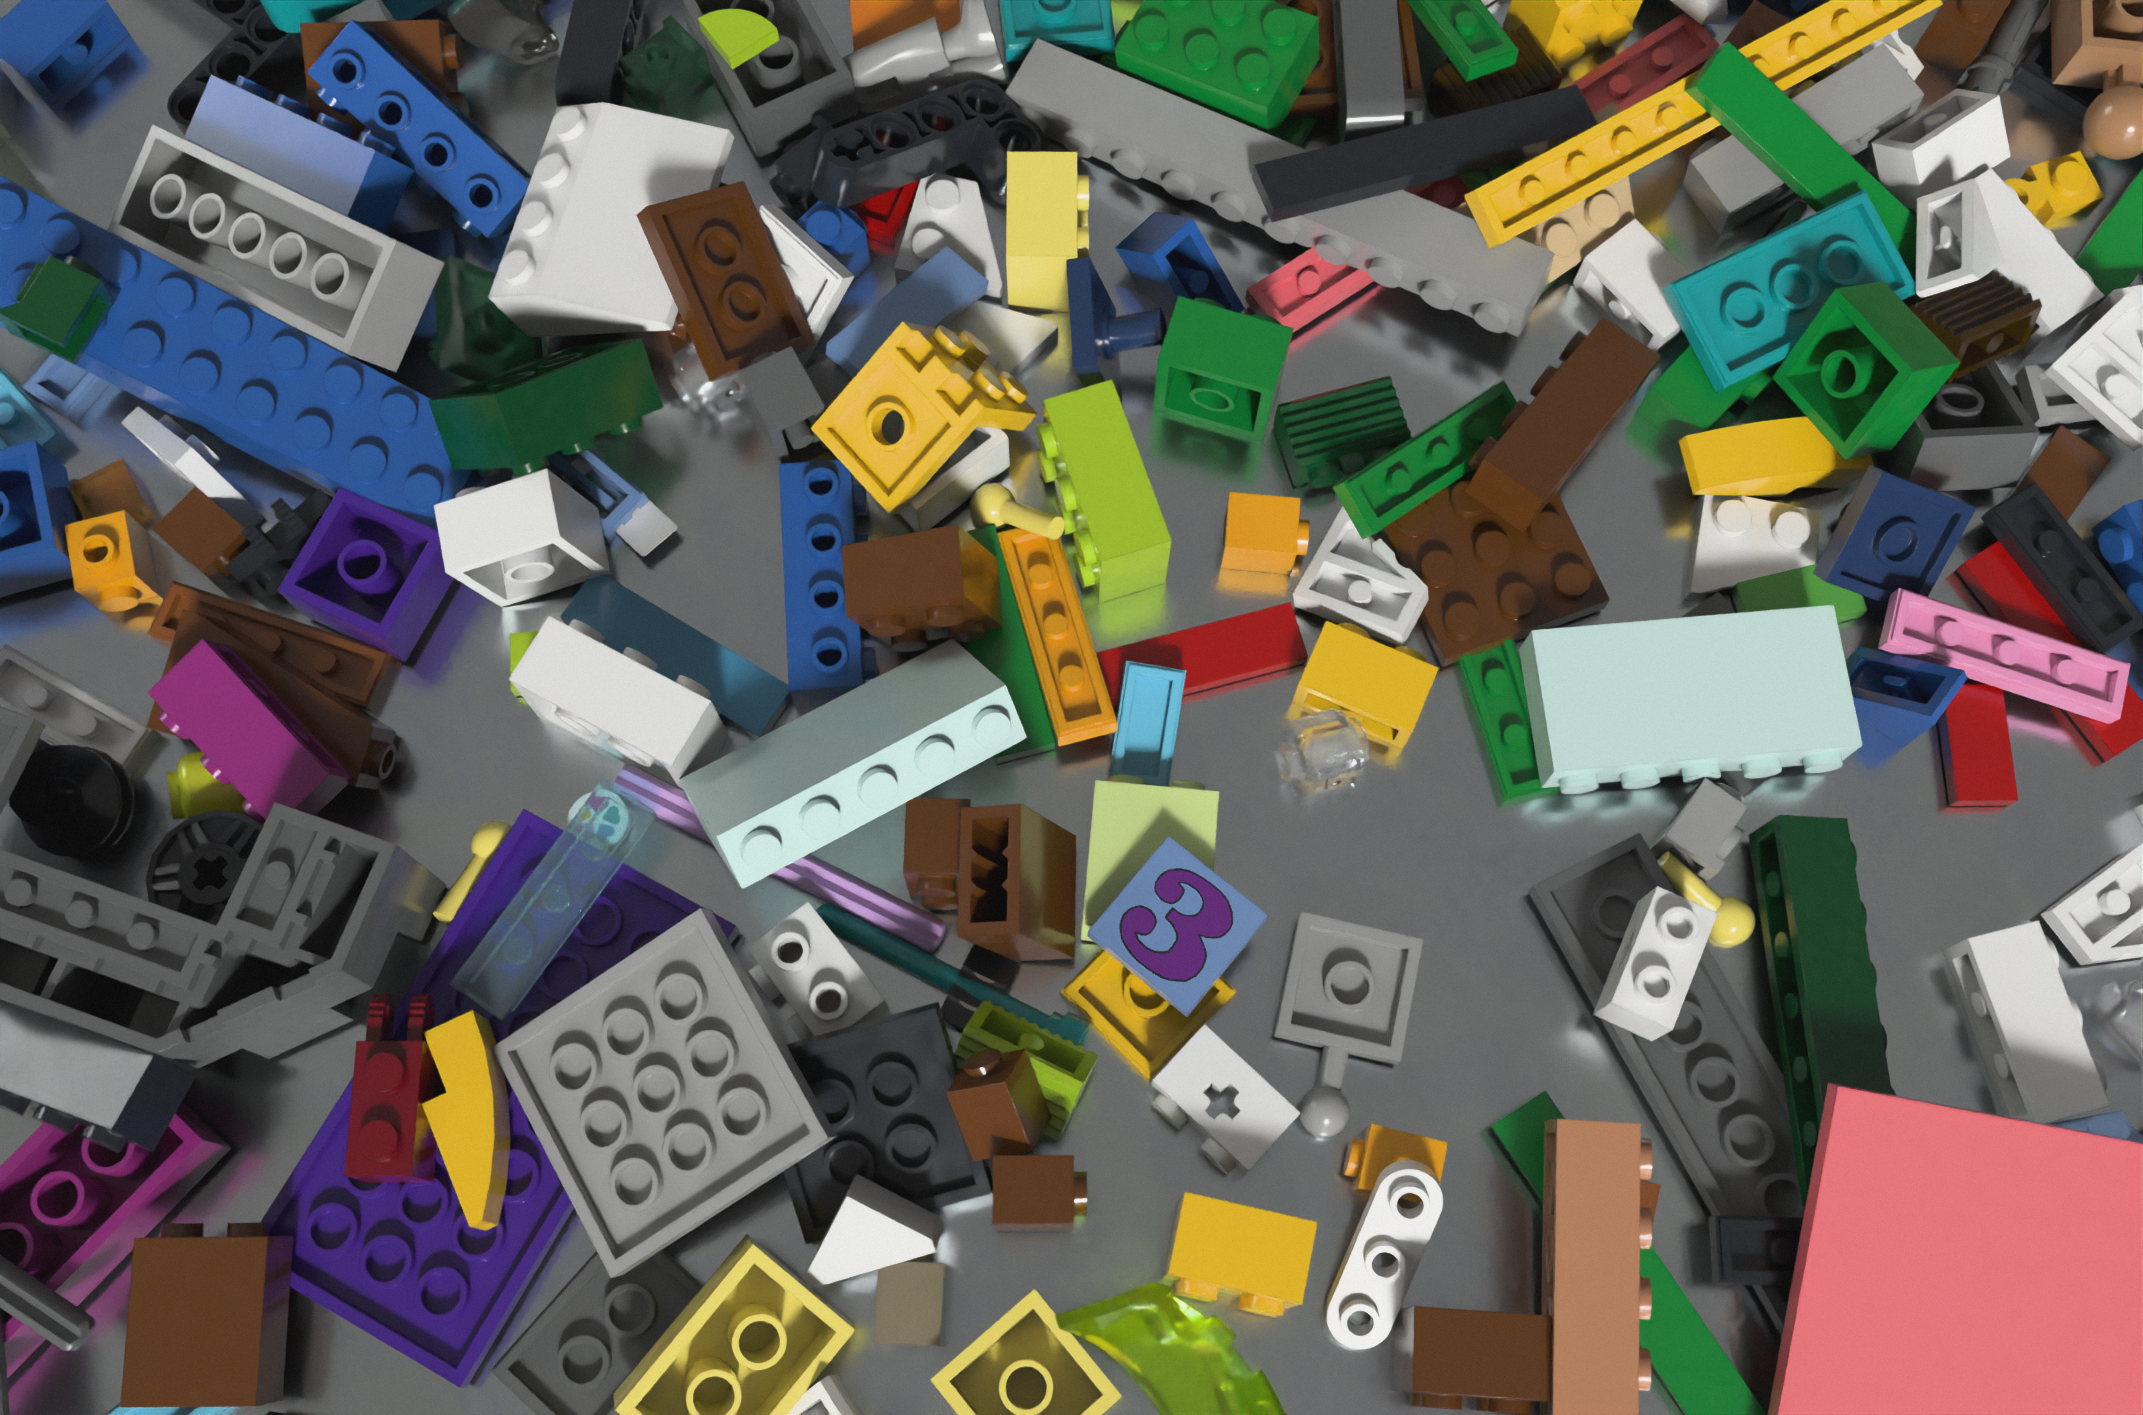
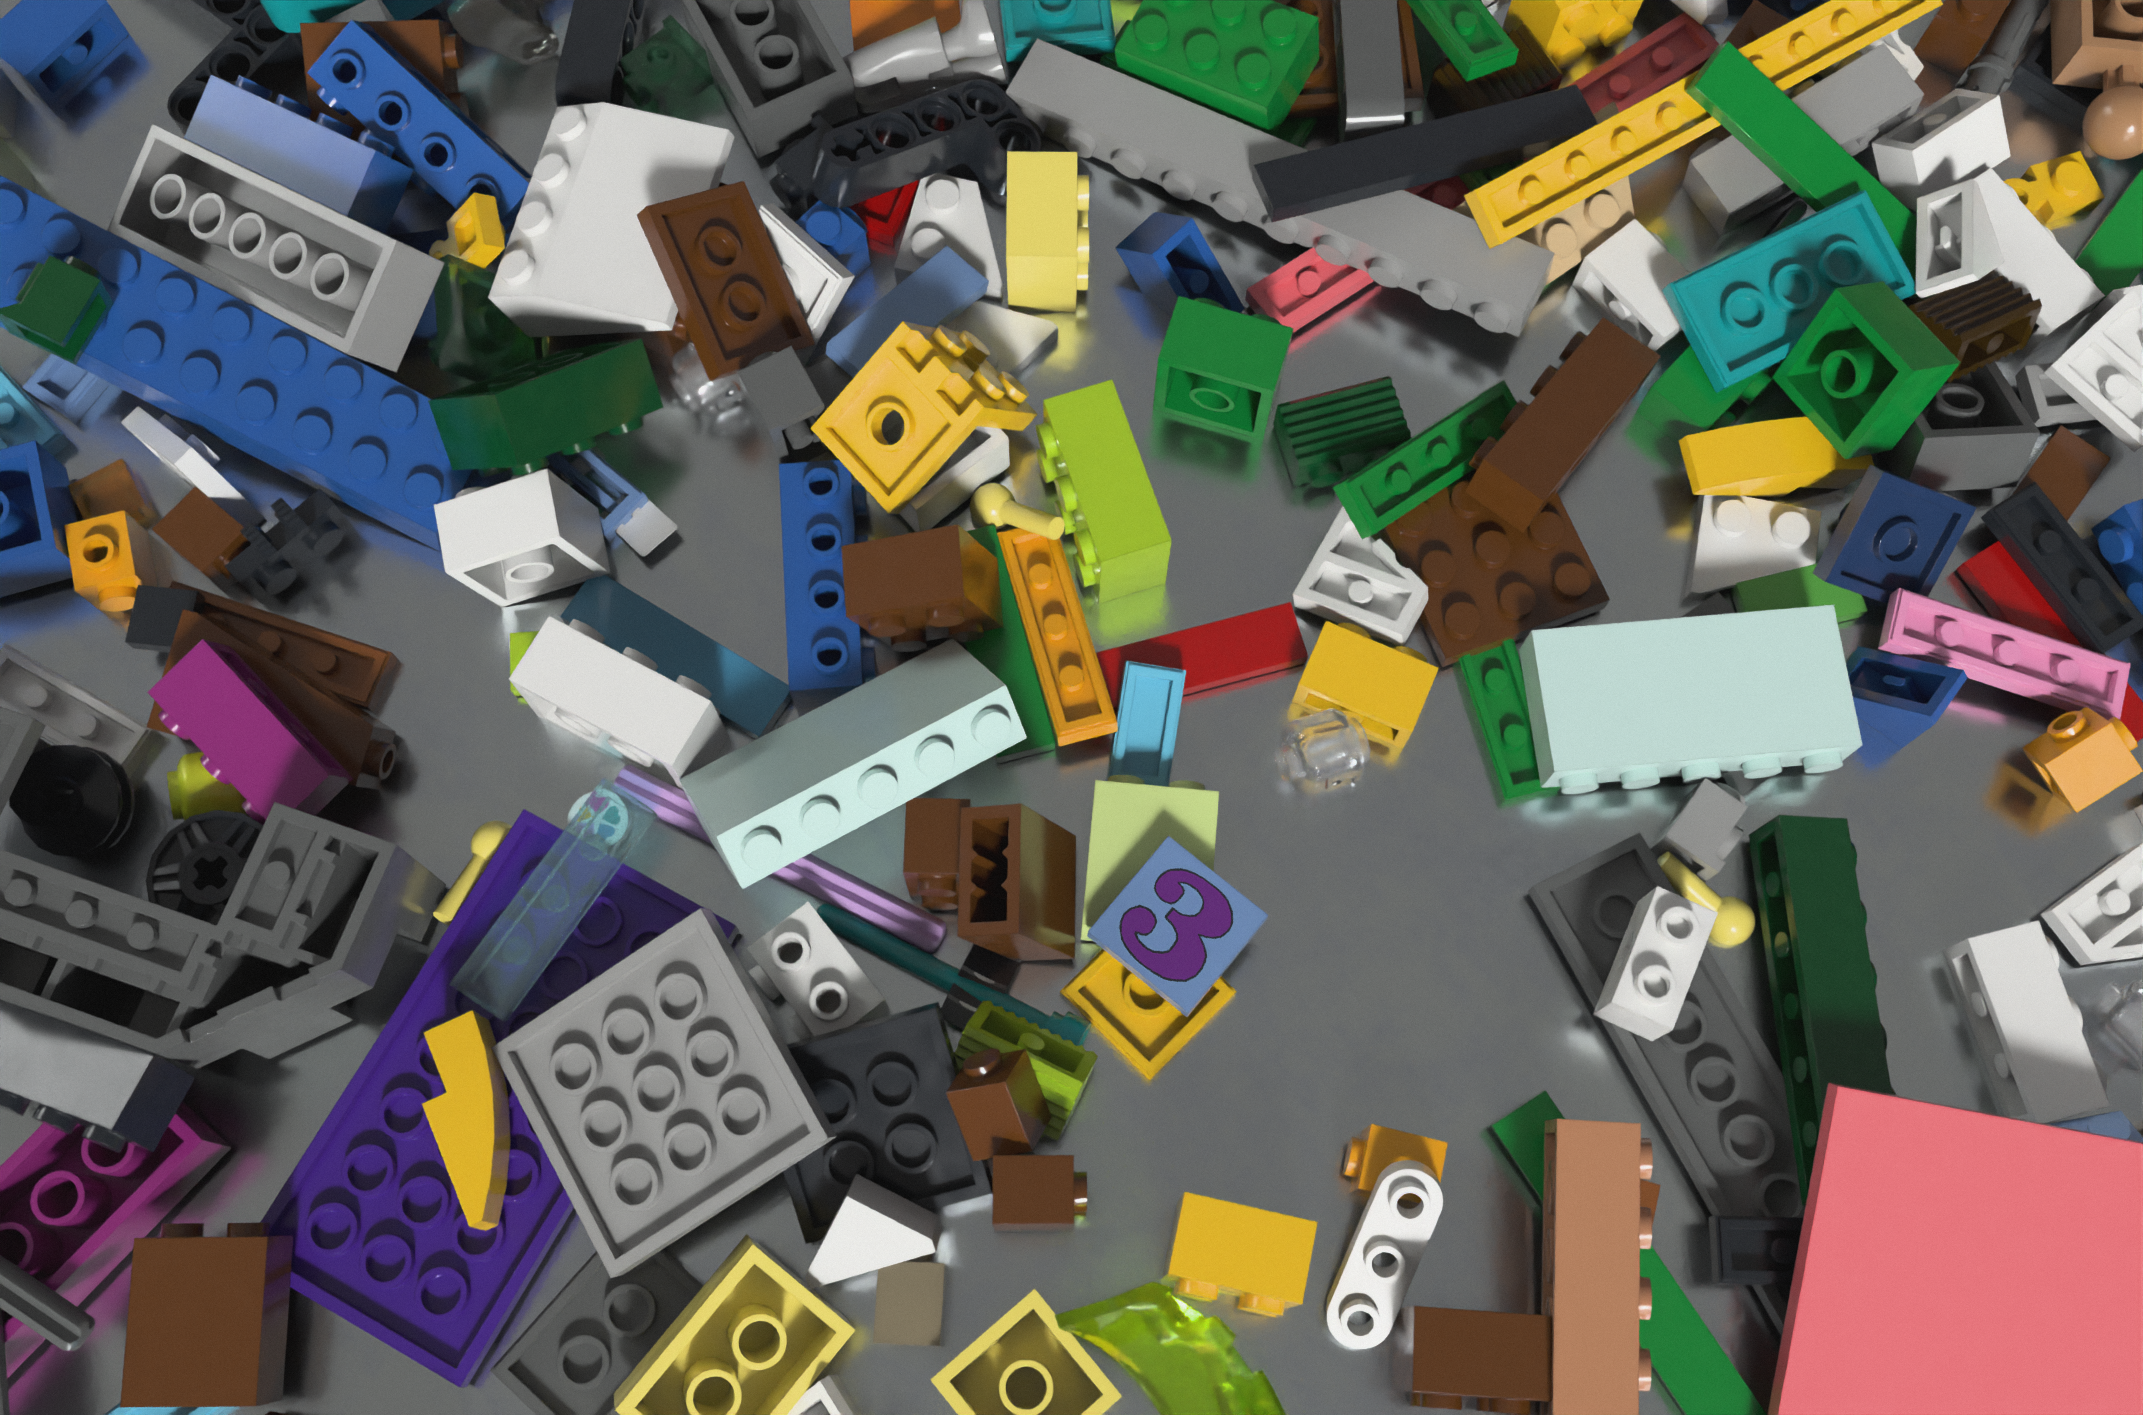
(158, 614): none -> black tile
(369, 574): dark purple brick -> none
(391, 1080): dark red hinge -> none
(473, 232): none -> yellow plate
(738, 34): lime tile -> none
(1099, 333): dark blue tile -> none
(1214, 1067): white brick -> none
(1263, 533): light orange brick -> none
(1346, 994): light grey plate -> none
(1977, 748): red tile -> none
(2083, 757): none -> light orange brick

